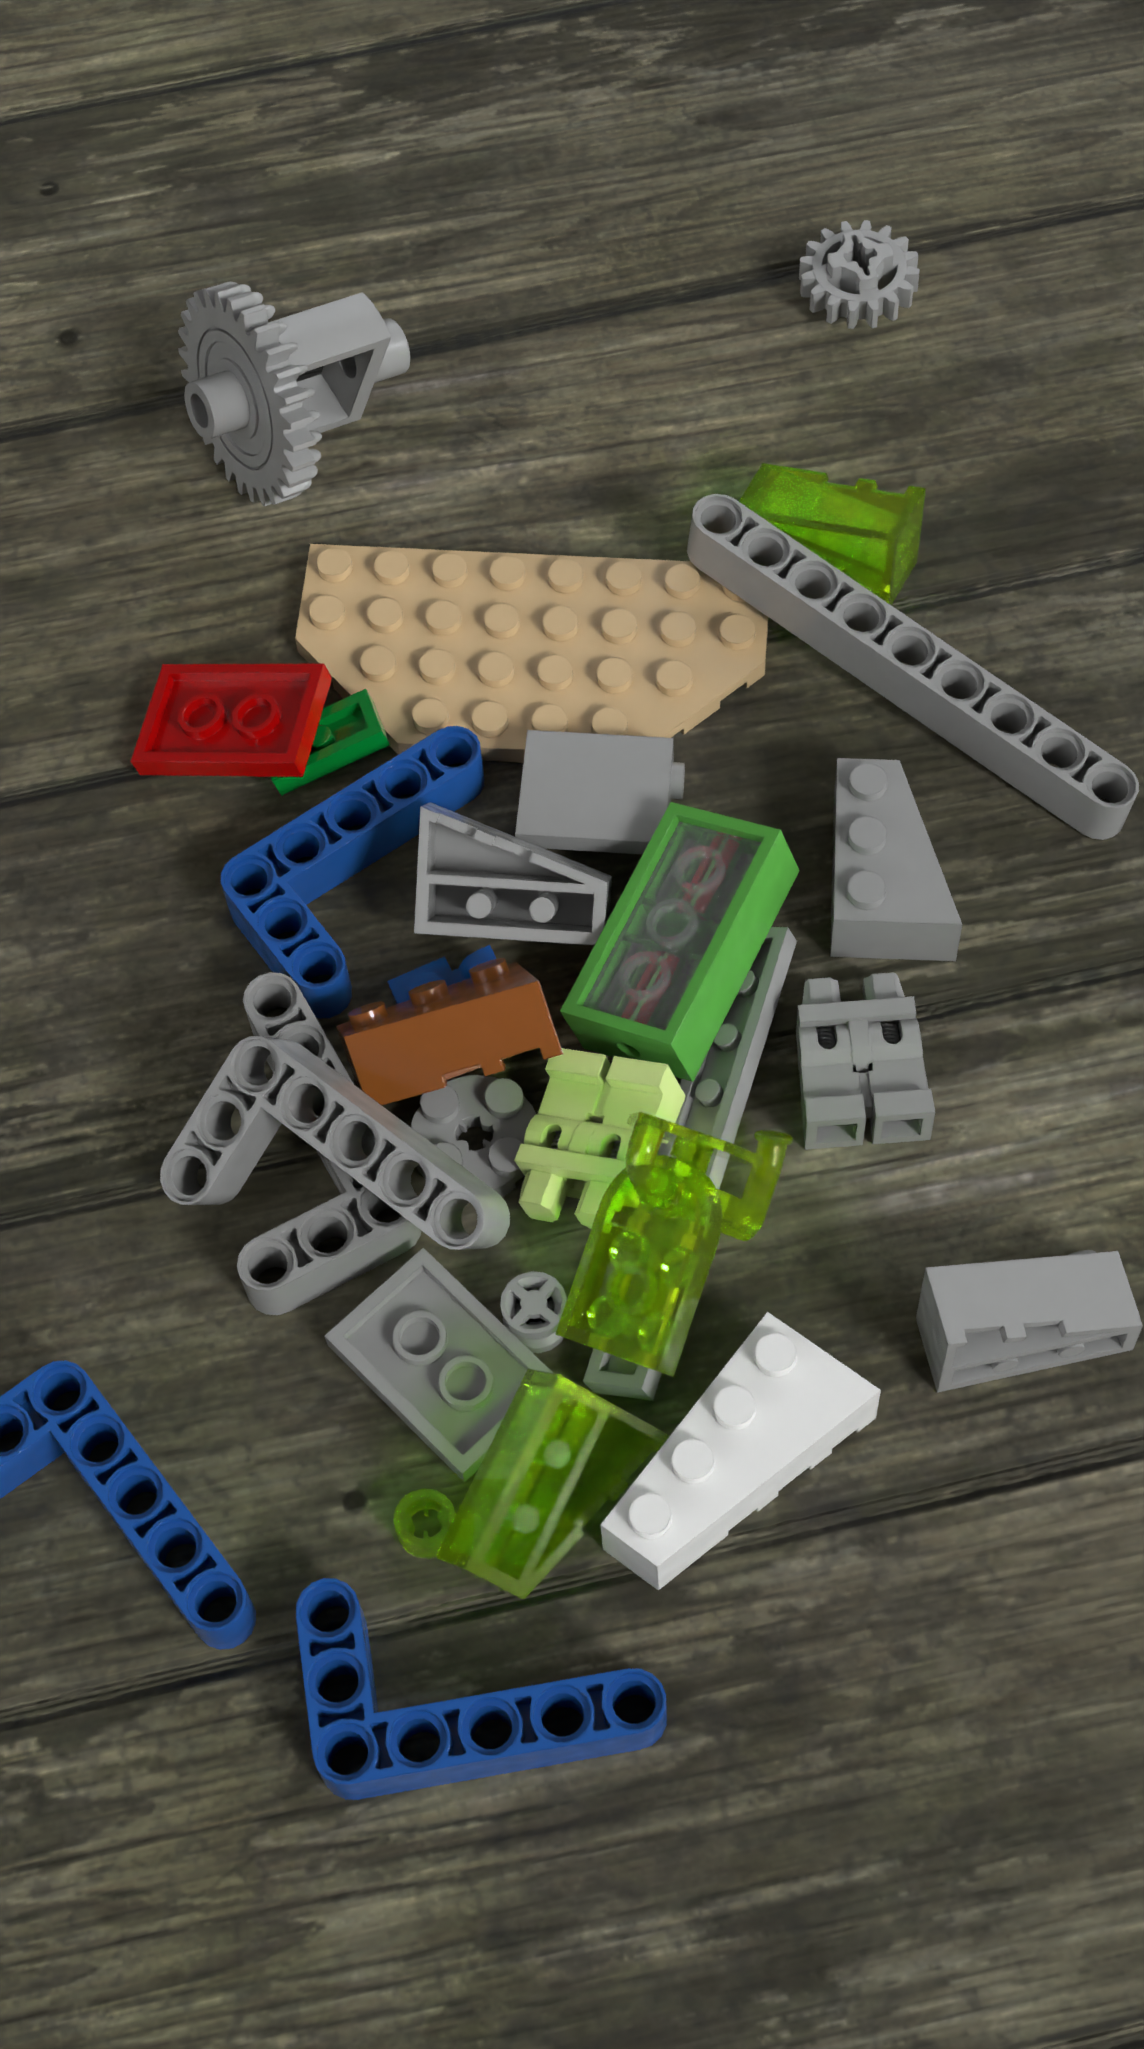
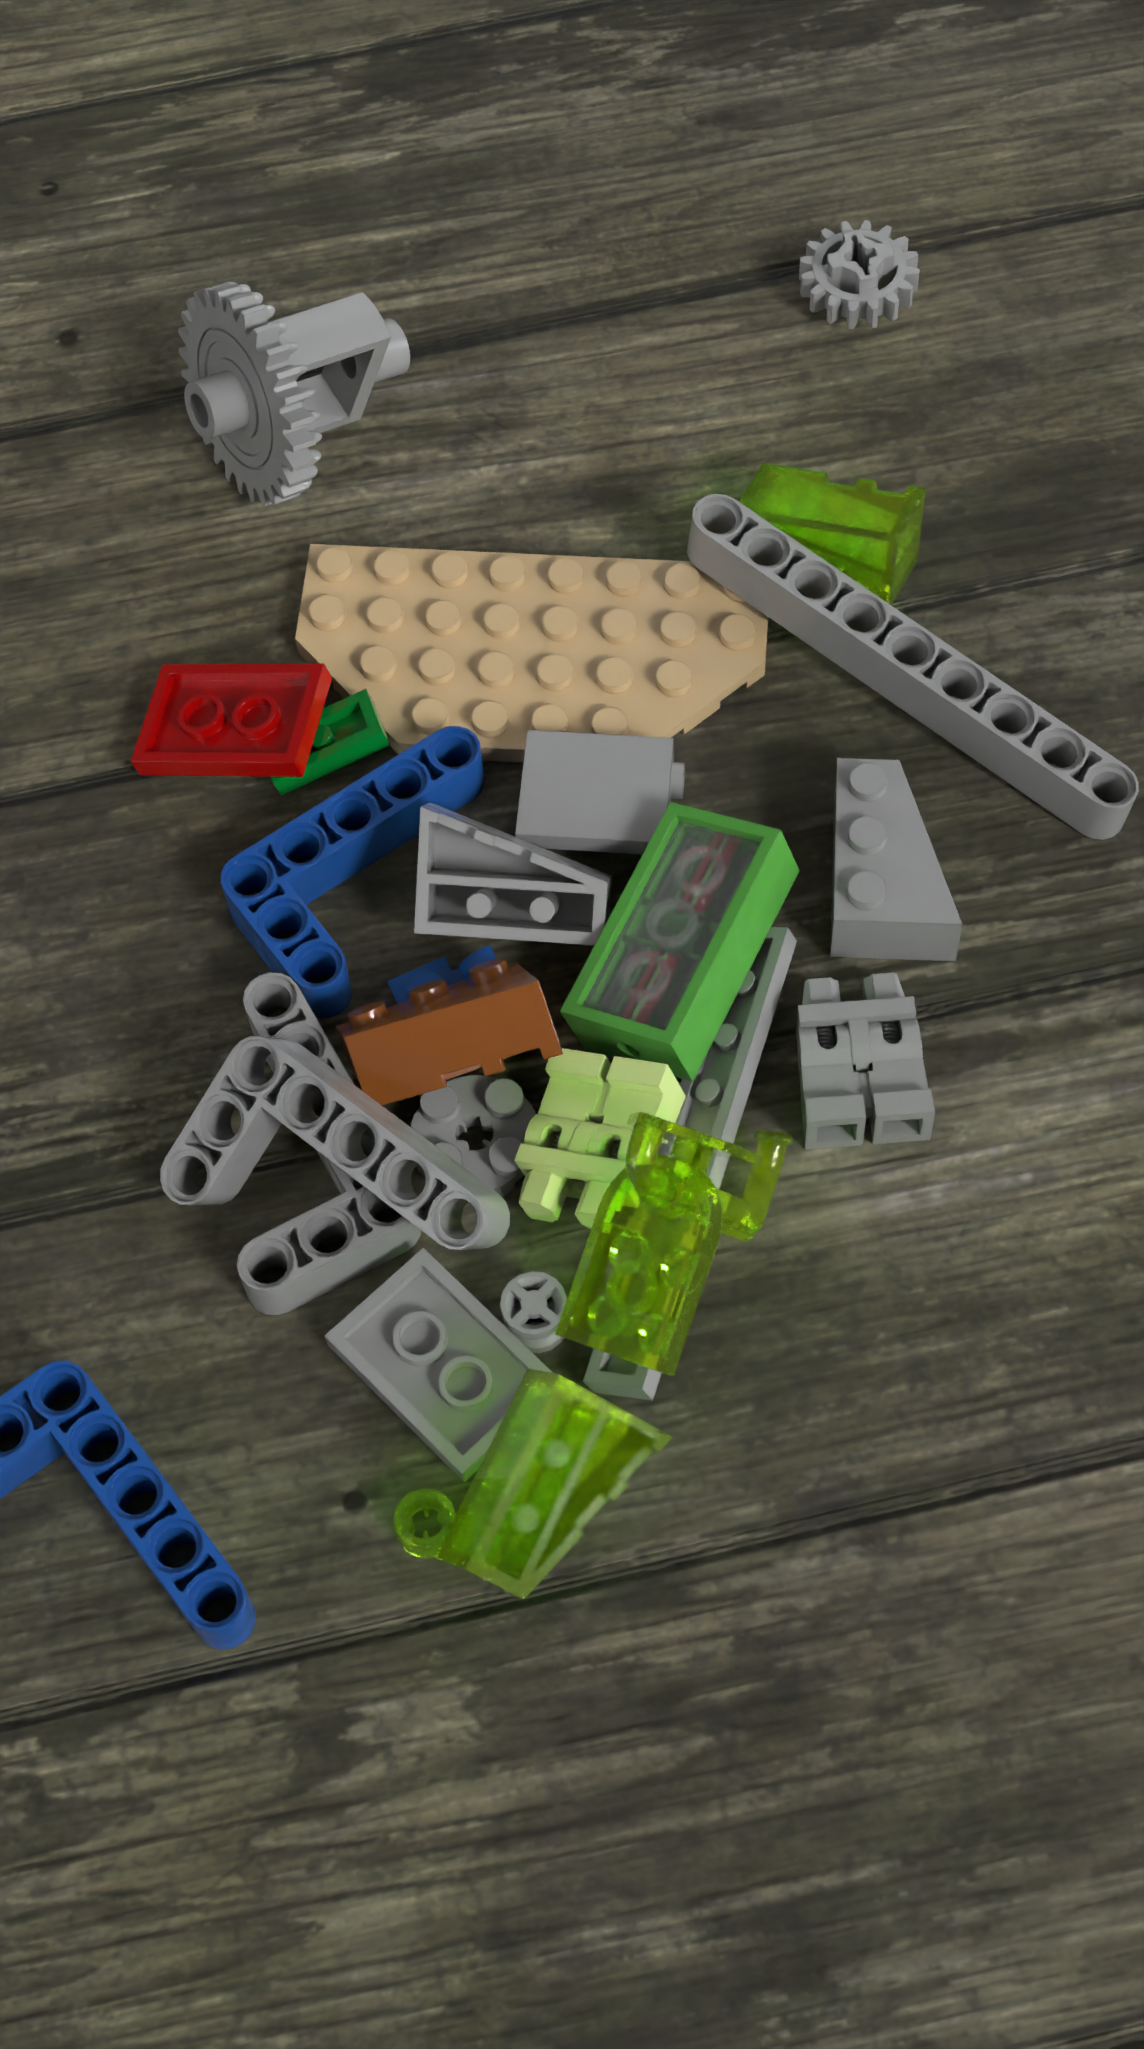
(453, 1720): blue beam -> none
(746, 1438): white wedge -> none
(1024, 1316): light grey wedge -> none

